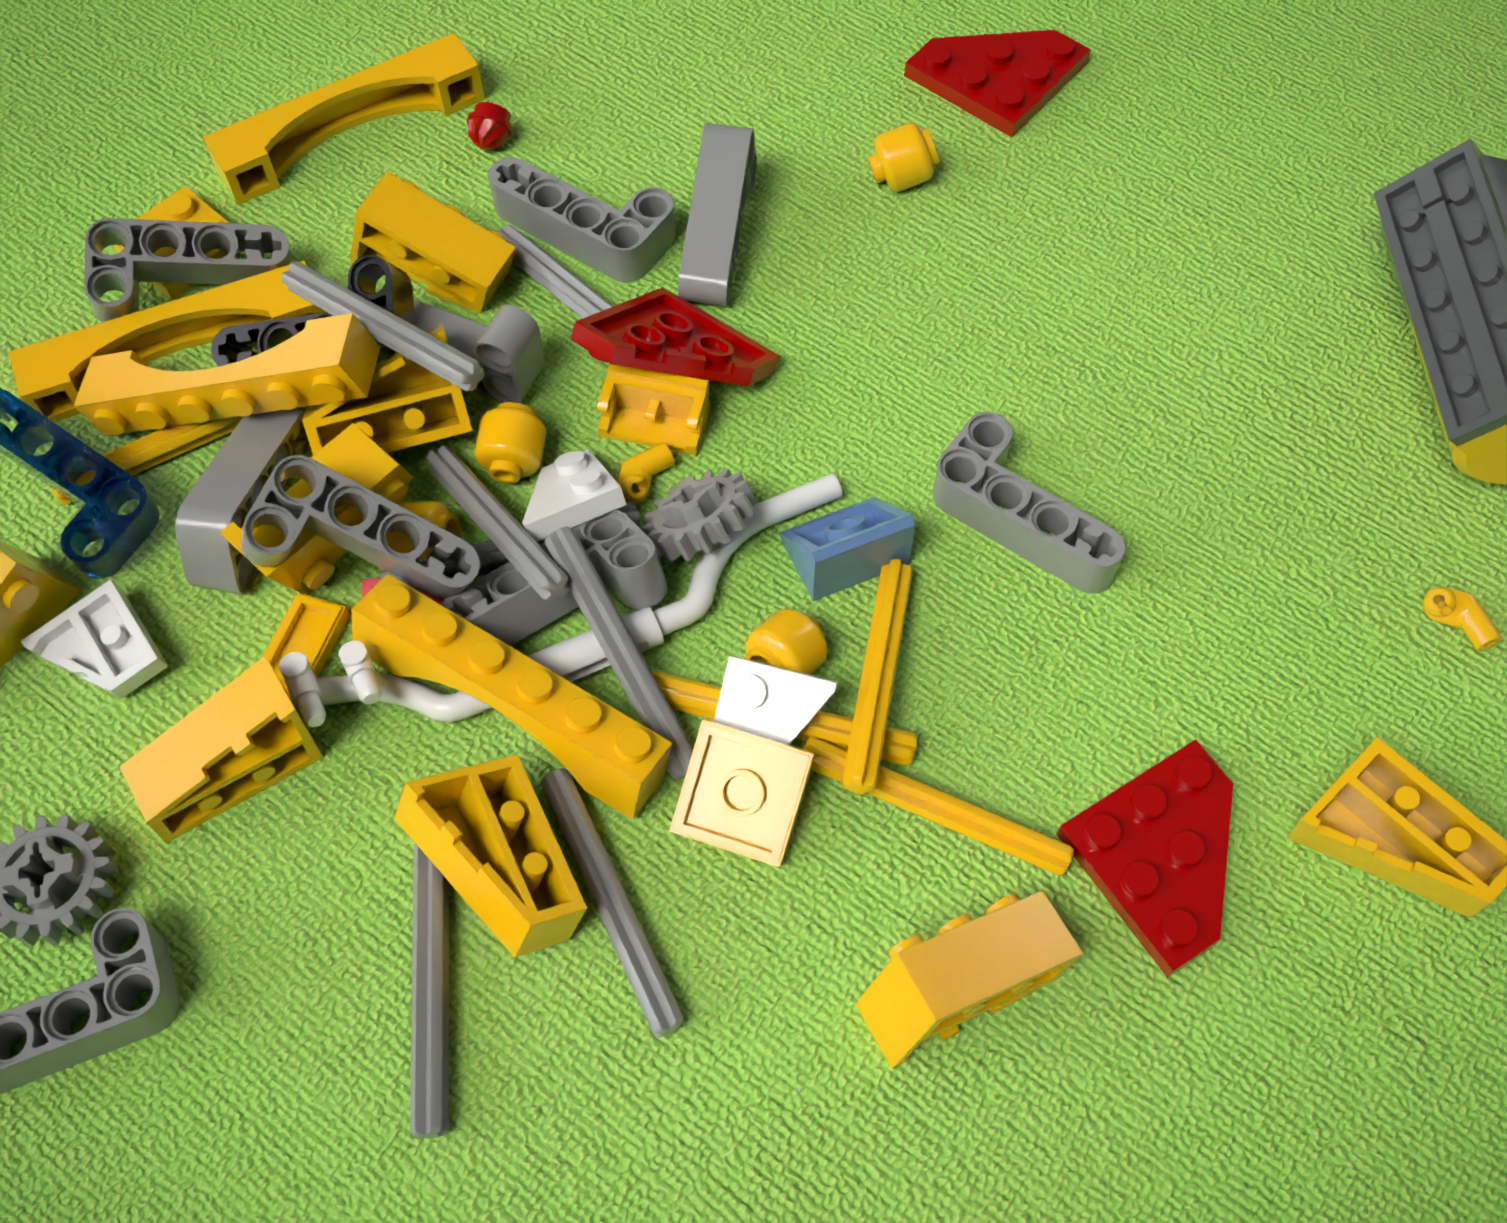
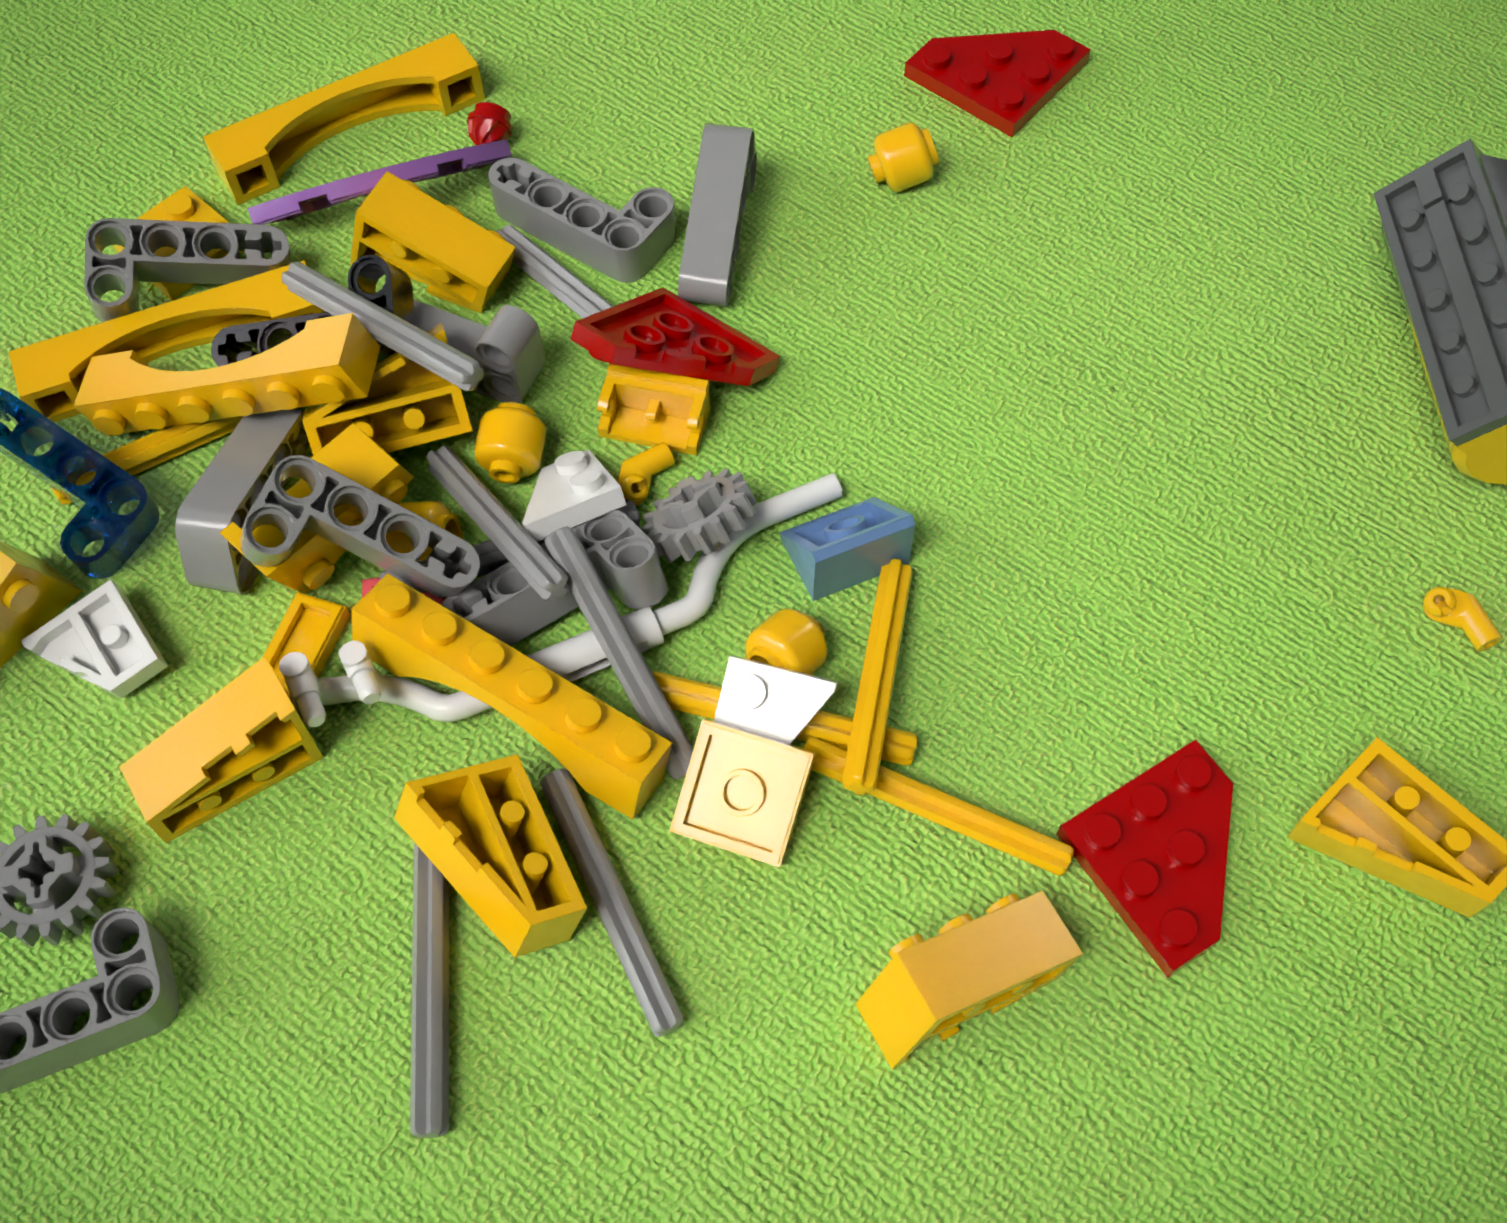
(362, 184): none -> medium lavender tile
(1097, 547): light grey beam -> none

